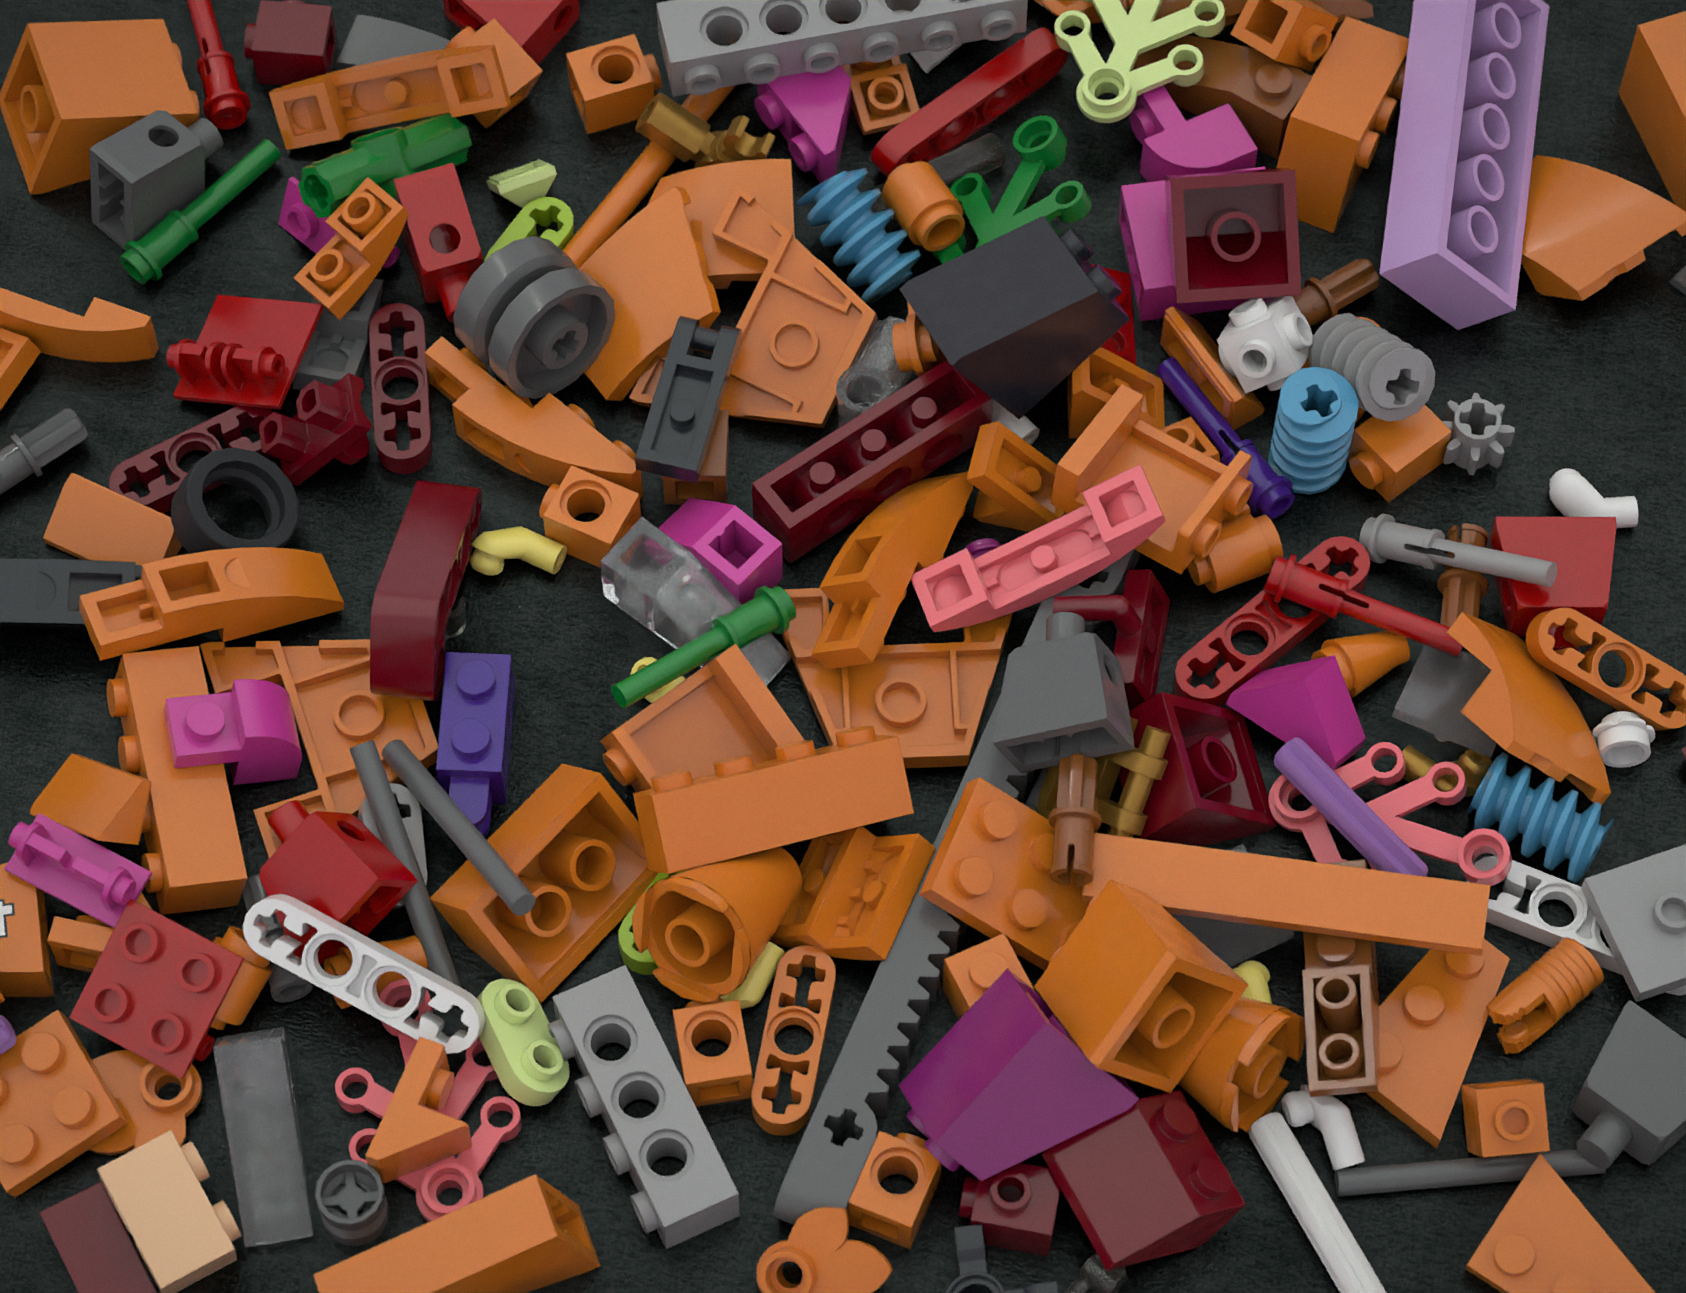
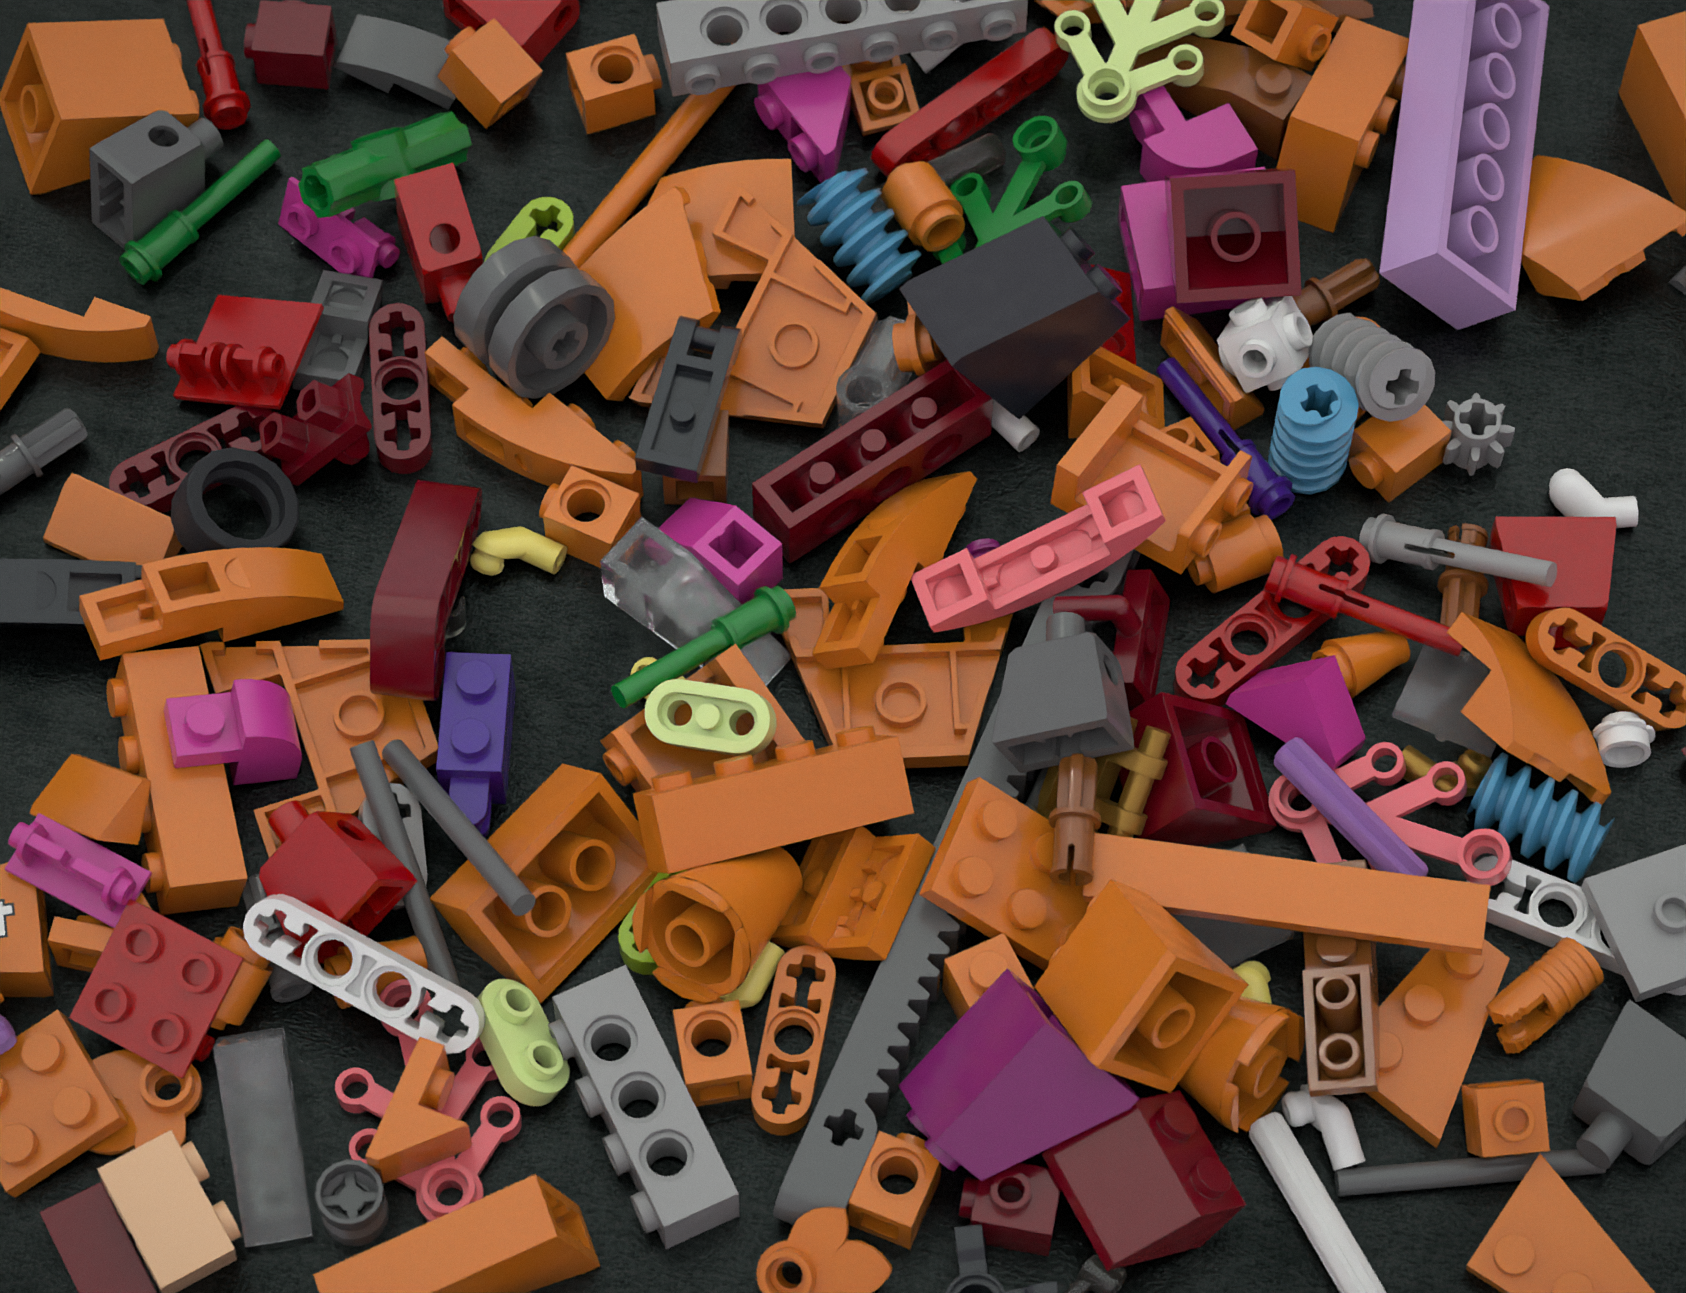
(364, 238): orange slope -> none
(390, 93): orange slope -> none
(523, 182): yellowish green slope -> none
(689, 136): pearl gold bar -> none
(713, 717): none -> yellowish green plate
(1011, 480): orange slope -> none

